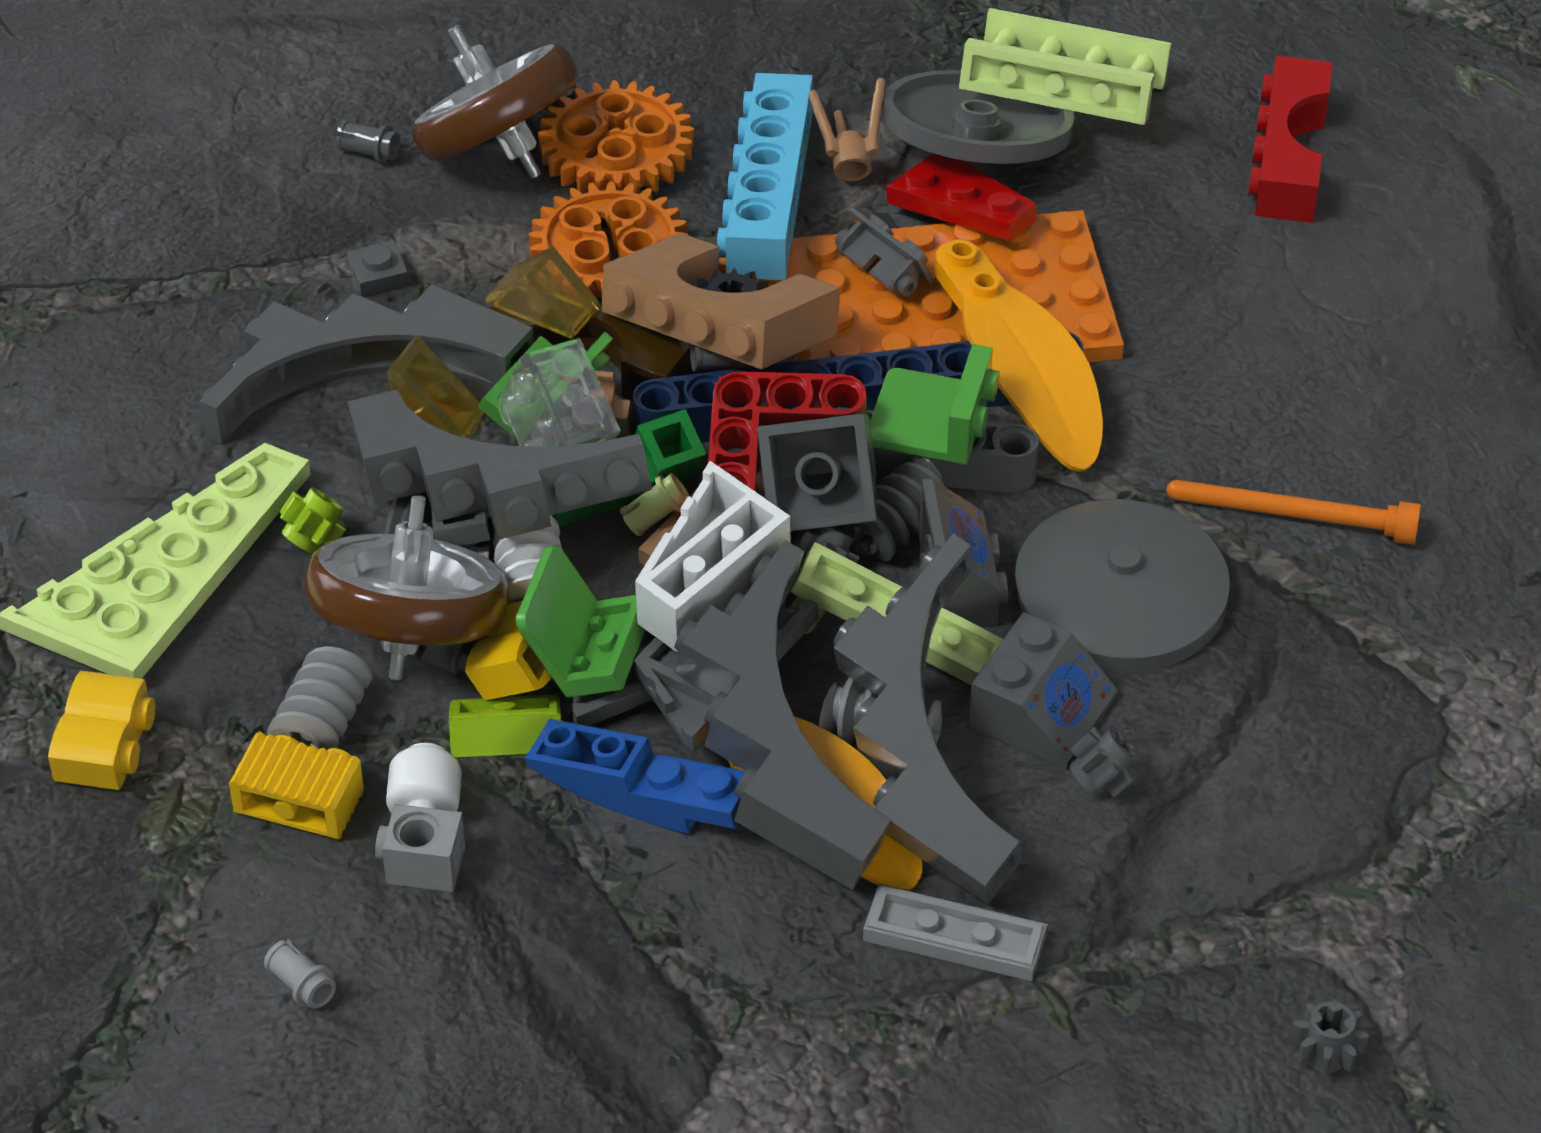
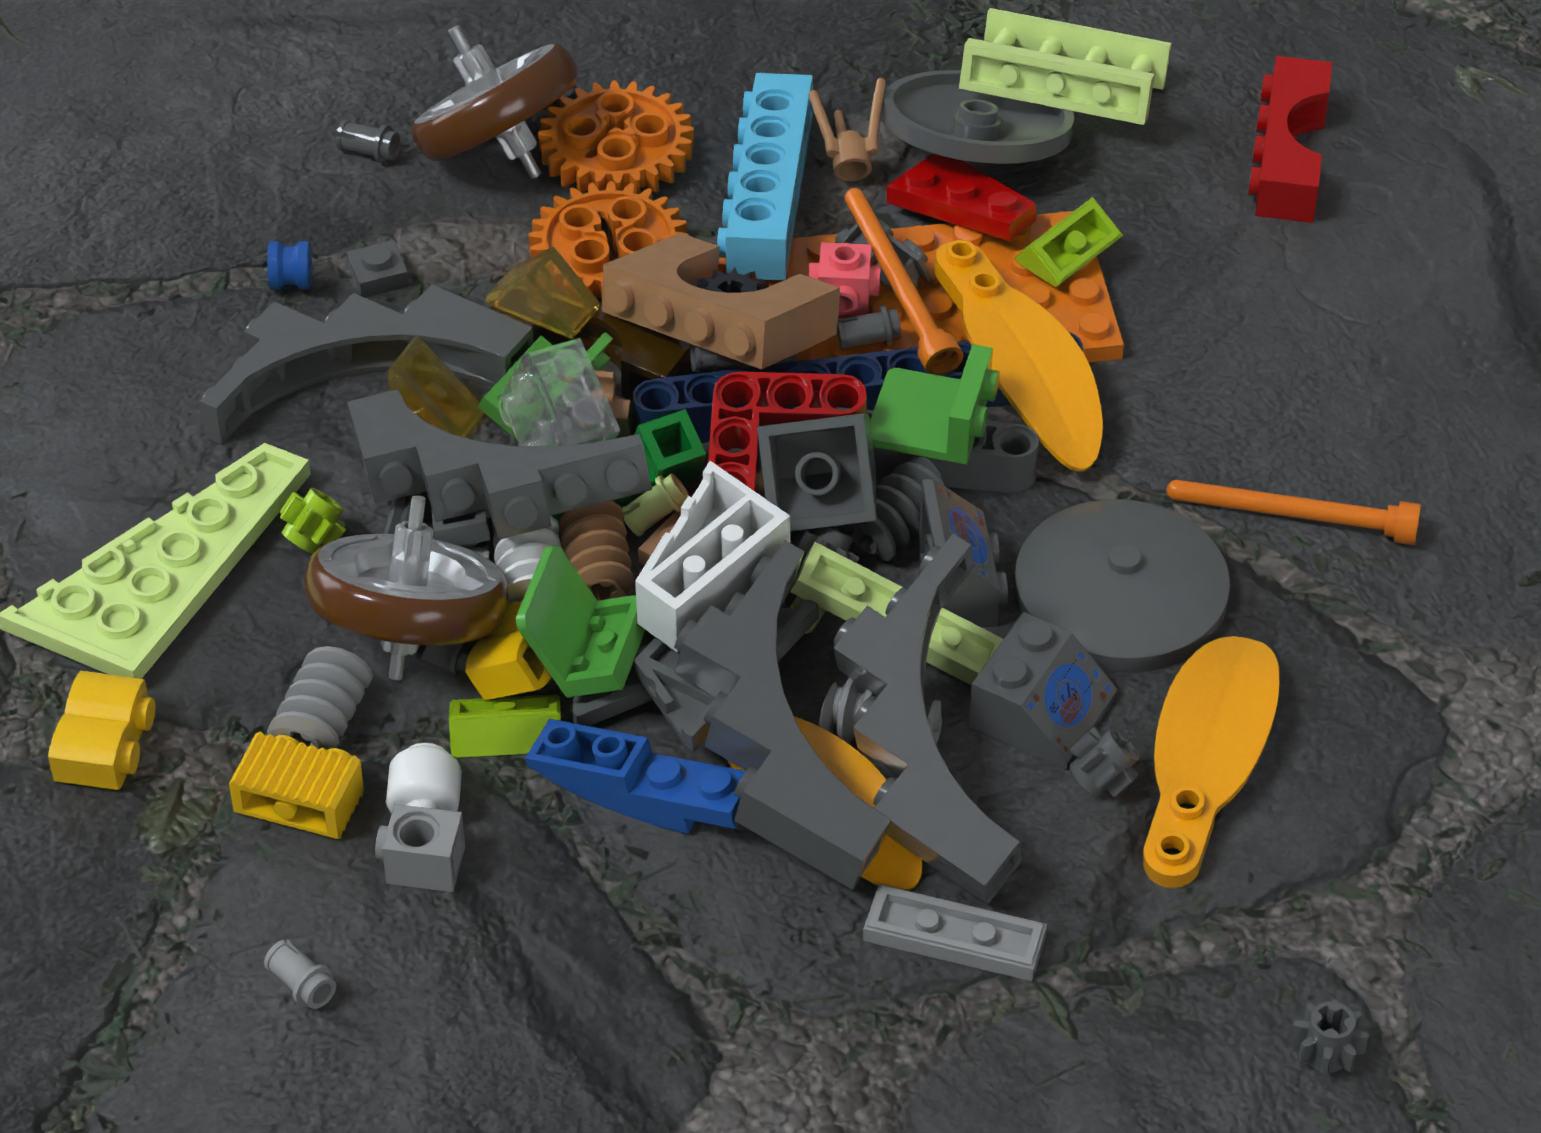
(289, 265): none -> blue wheel
(598, 548): none -> medium nougat piece
(851, 270): none -> coral brick
(869, 329): none -> dark grey pin
(936, 349): none -> orange piece
(1070, 244): none -> lime slope
(1207, 748): none -> light orange plant

